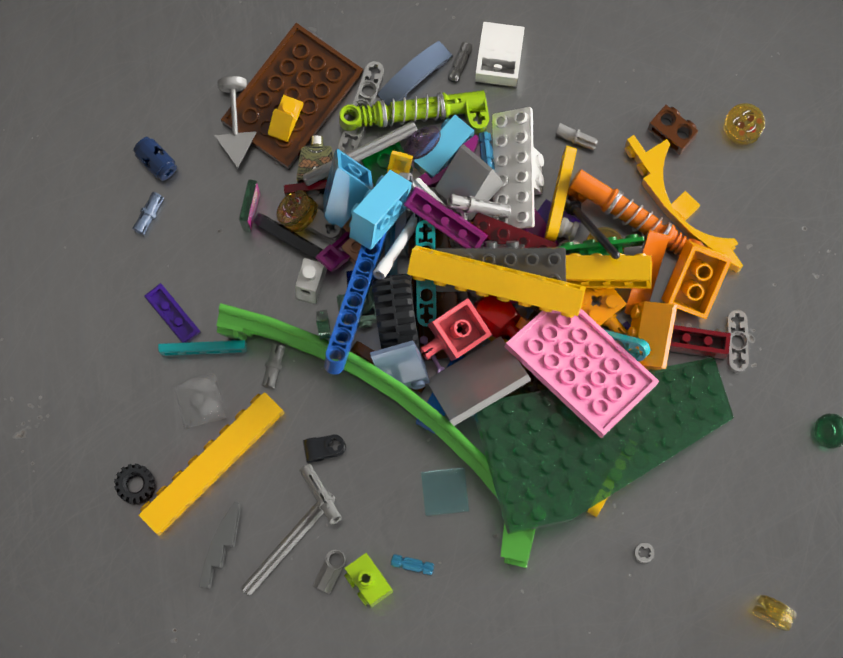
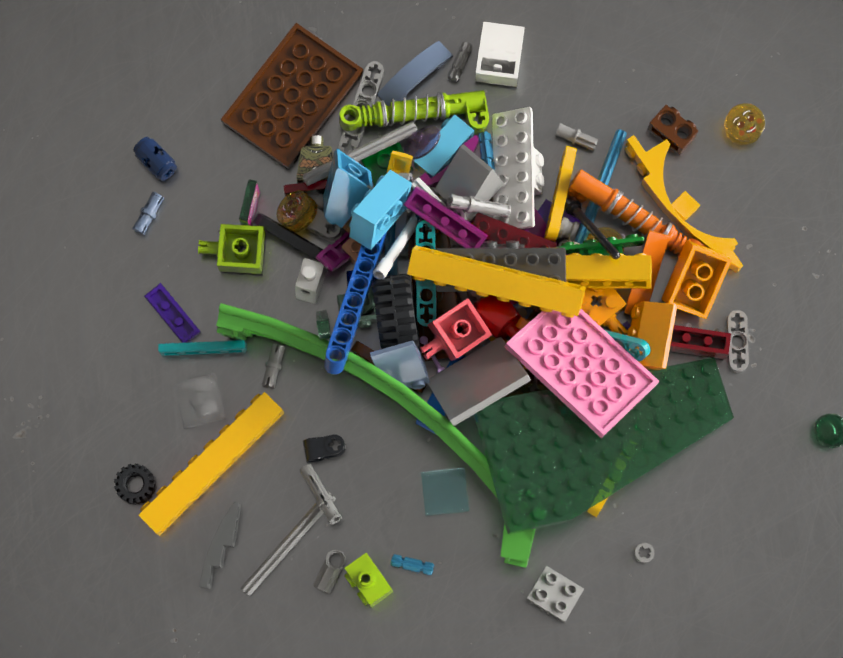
(229, 243): none -> lime brick
(236, 143): light grey piece -> none
(285, 118): yellow slope -> none
(555, 594): none -> light grey hinge
(604, 177): none -> dark azure axle
(775, 613): clear yellow head -> none

